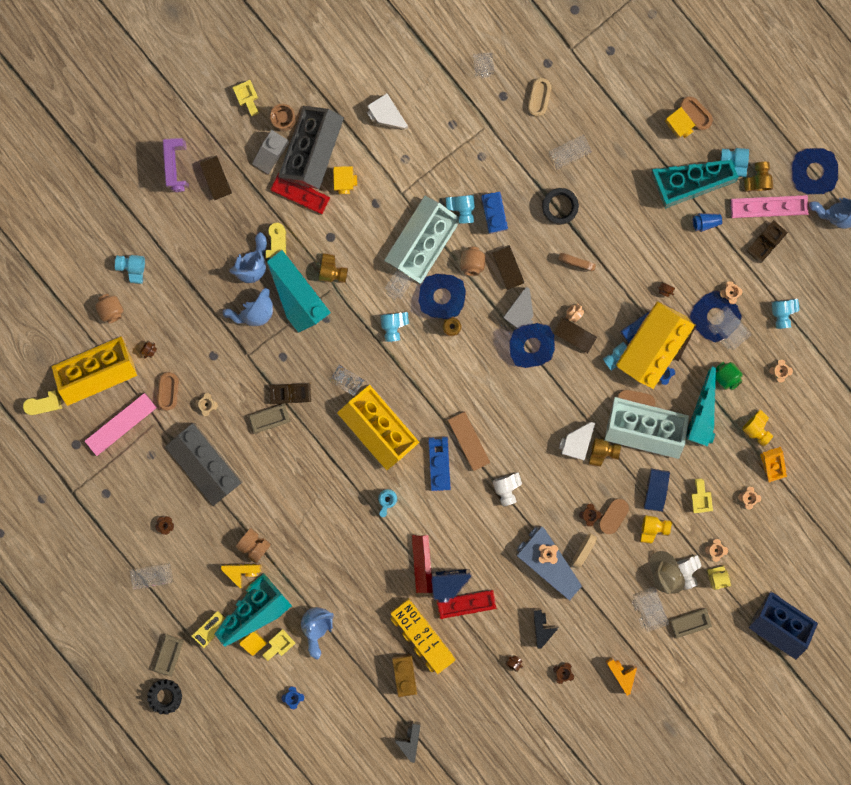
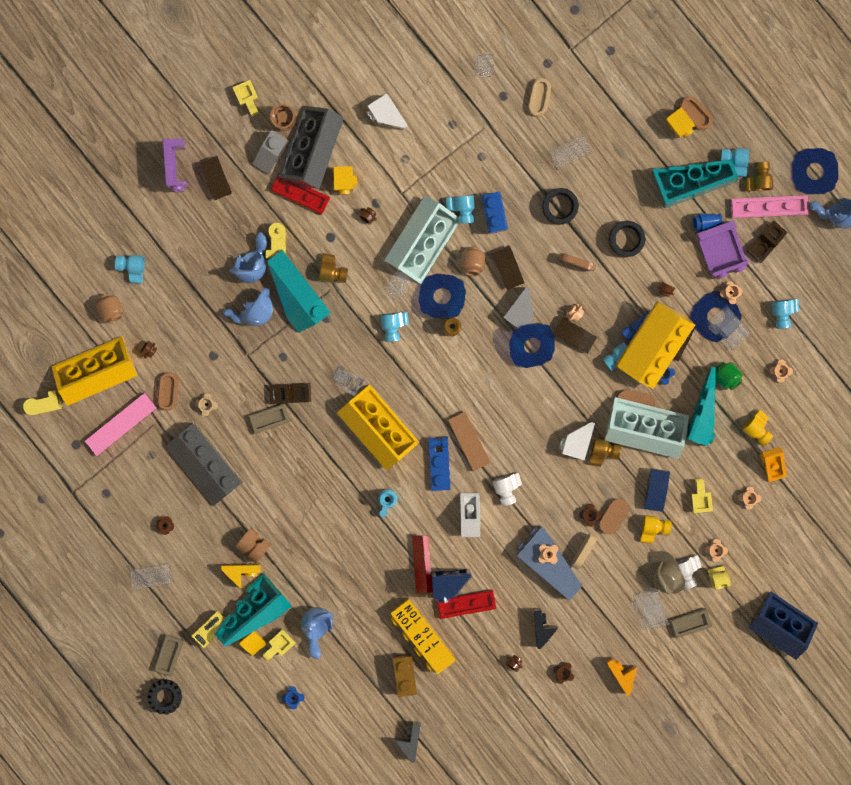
(368, 215): none -> reddish brown plate
(470, 514): none -> white slope
(641, 239): none -> black tyre
(722, 250): none -> medium lavender panel

